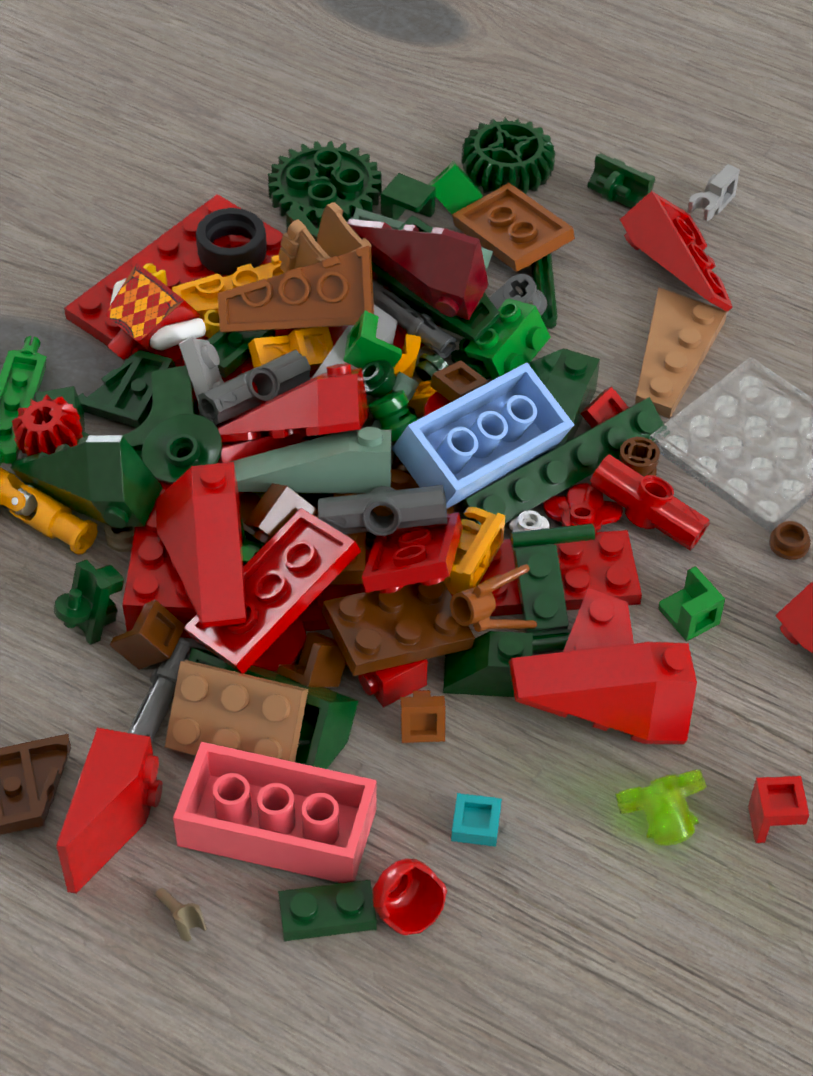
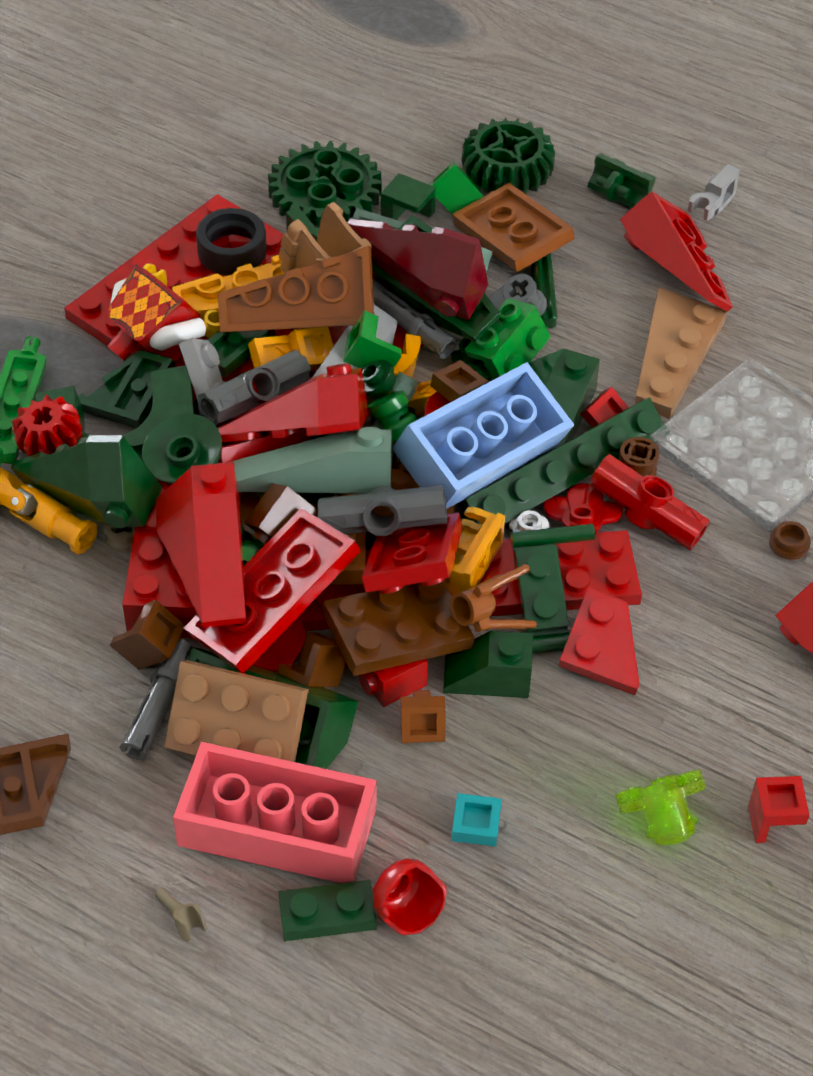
(89, 601): dark green hips -> none
(108, 803): red slope -> none
(429, 365): dark green plate -> none
(626, 687): red wedge -> none
(694, 607): green panel -> none

